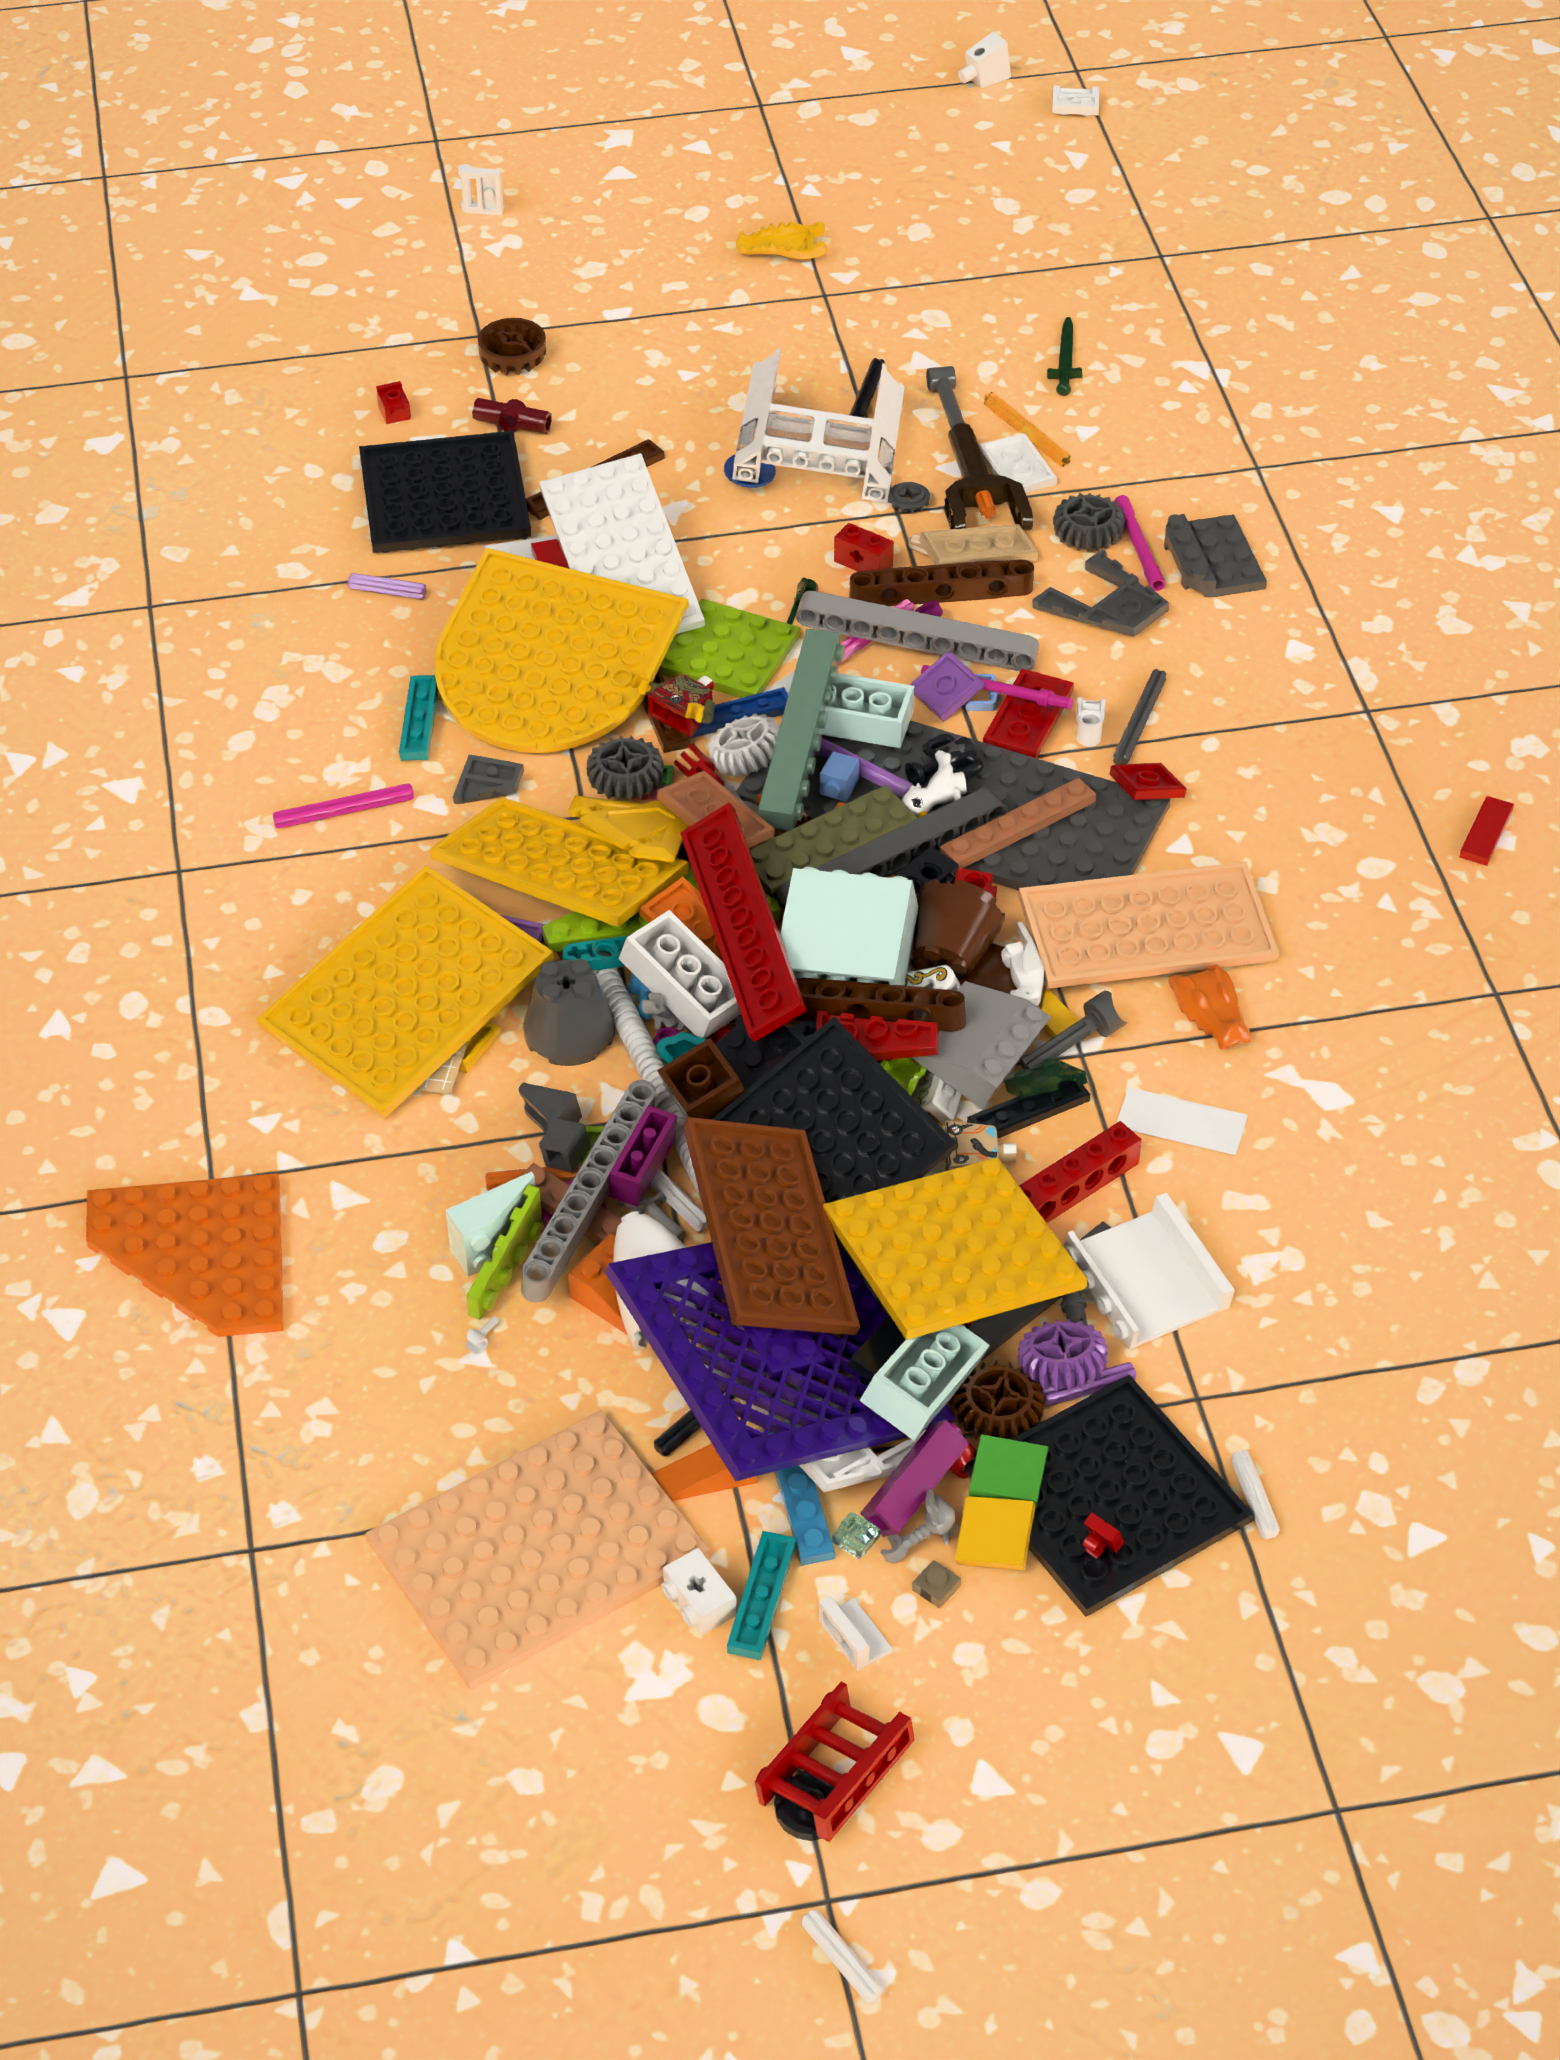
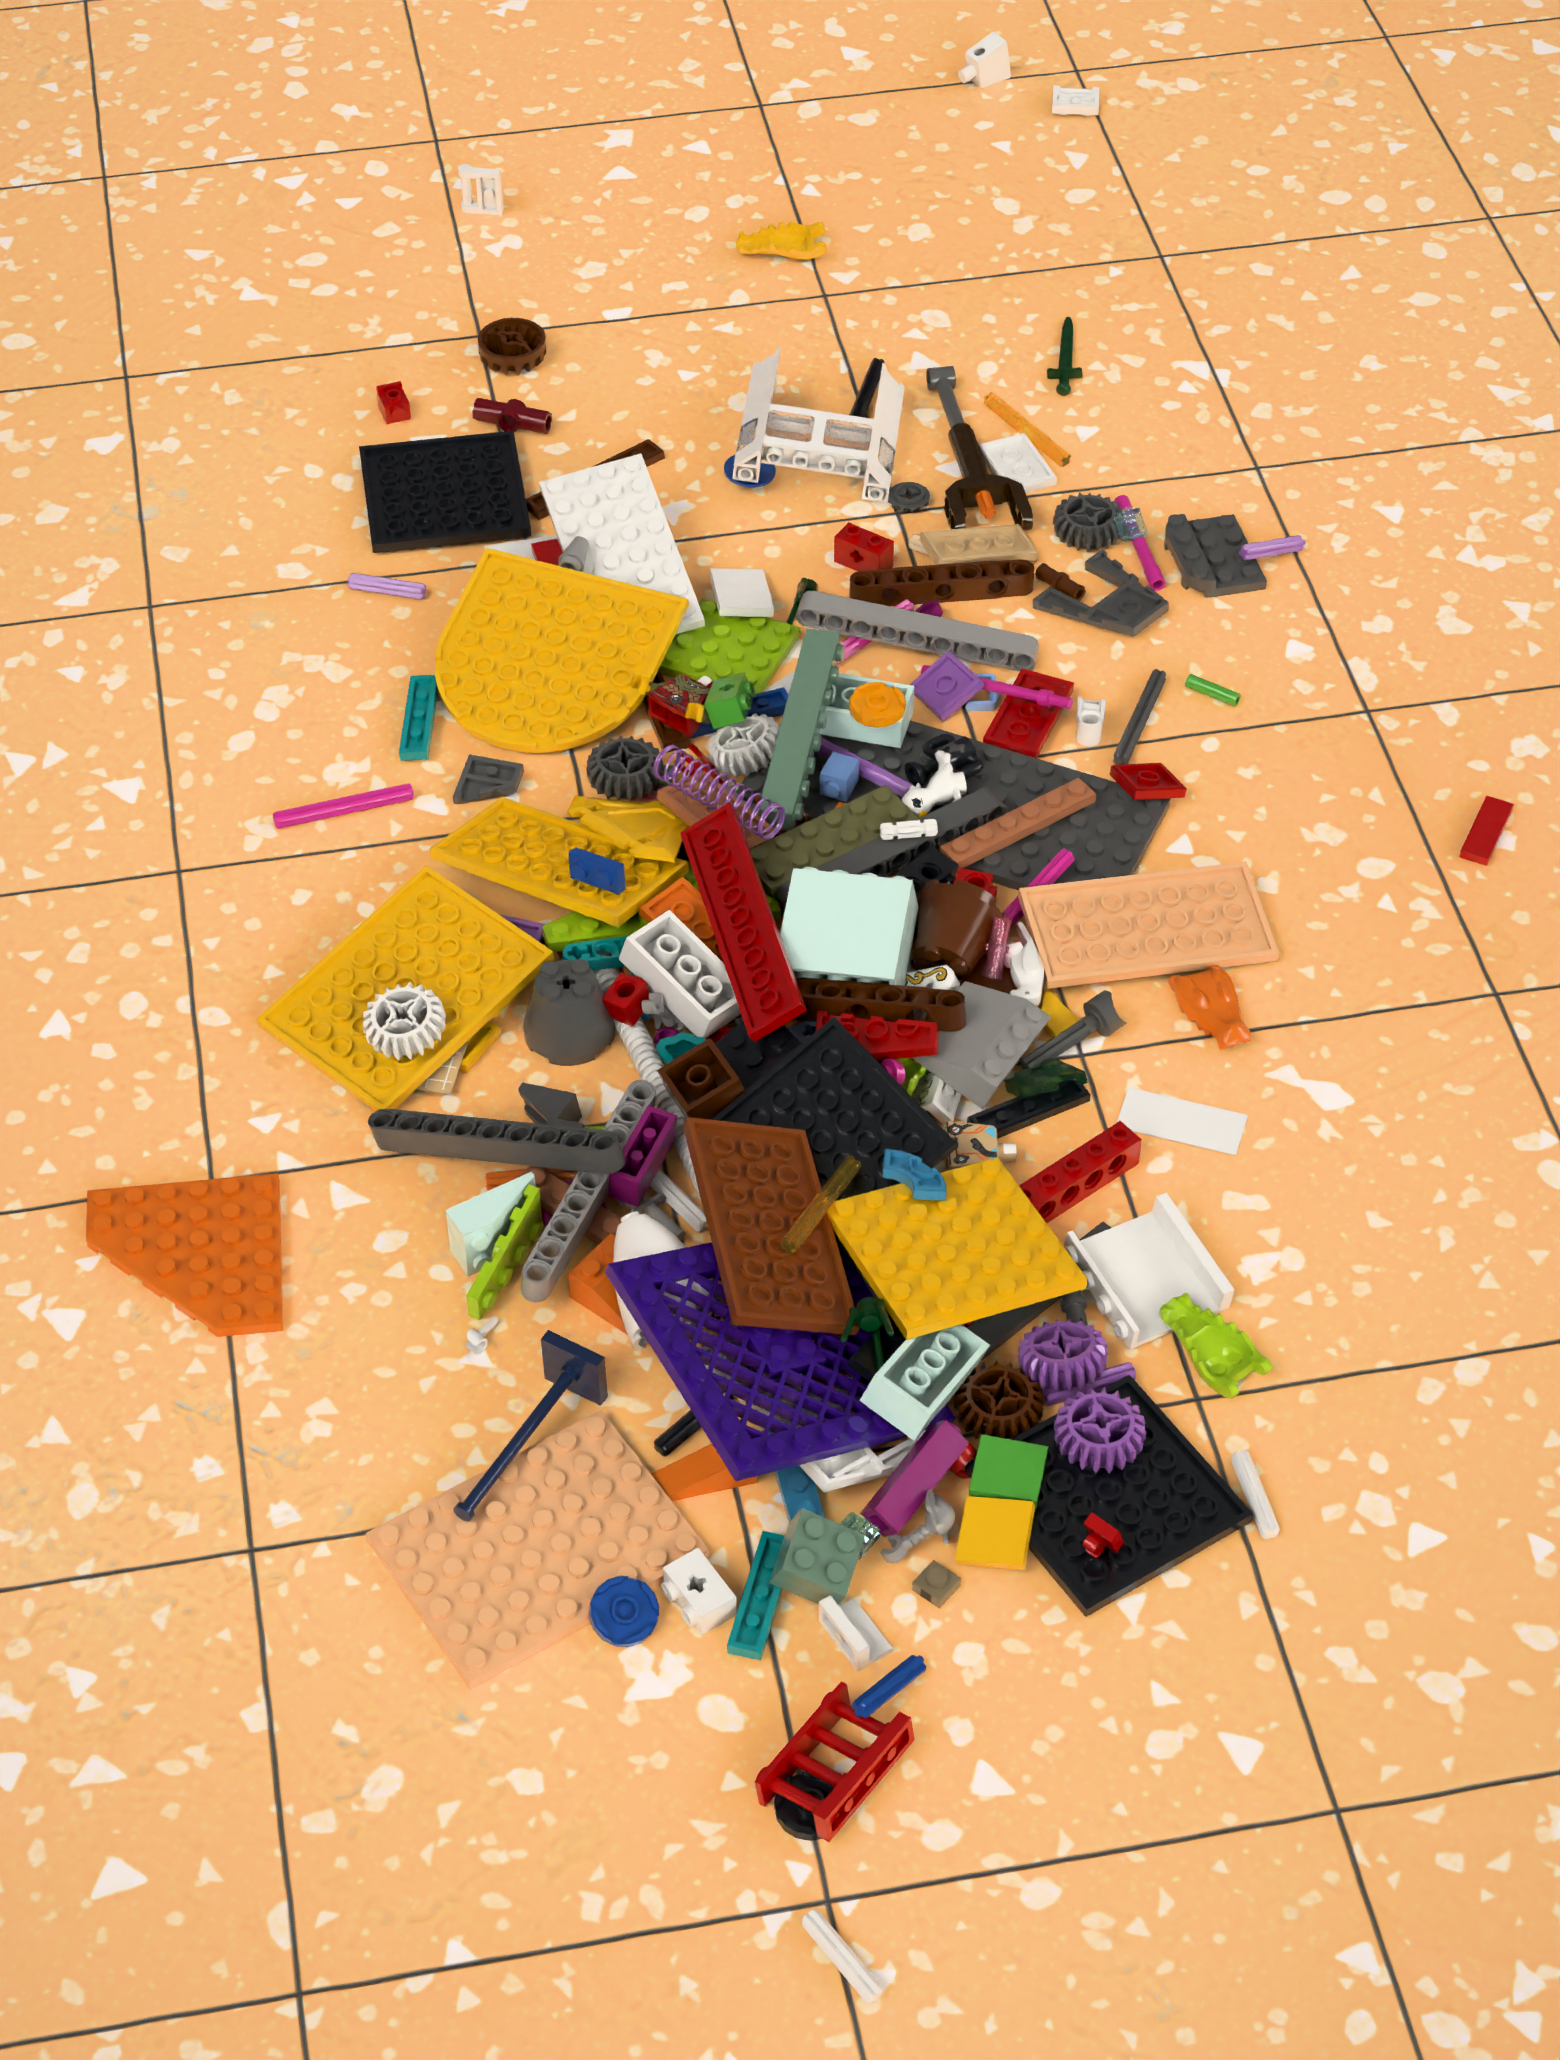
(404, 1027): none -> white gear
(497, 1140): none -> dark grey beam
(567, 1367): none -> dark blue tile
(575, 554): none -> light grey cone
(596, 870): none -> blue plate
(623, 1611): none -> blue tile
(625, 998): none -> red brick
(673, 772): none -> medium lavender piece
(729, 700): none -> bright green brick
(741, 592): none -> white tile
(817, 1557): none -> sand green brick
(820, 1205): none -> clear yellow axle
(870, 1316): none -> dark green plant
(877, 704): none -> light orange tile
(889, 1686): none -> blue axle
(895, 1069): none -> dark pink plate
(908, 829): none -> white axle
(918, 1177): none -> dark azure tile
(997, 947): none -> clear pink pin
(1047, 876): none -> dark pink axle
(1060, 581): none -> reddish brown pin
(1099, 1430): none -> medium lavender gear
(1130, 523): none -> clear light blue tile
(1212, 690): none -> bright green piece
(1216, 1348): none -> lime animal
(1272, 547): none -> medium lavender axle

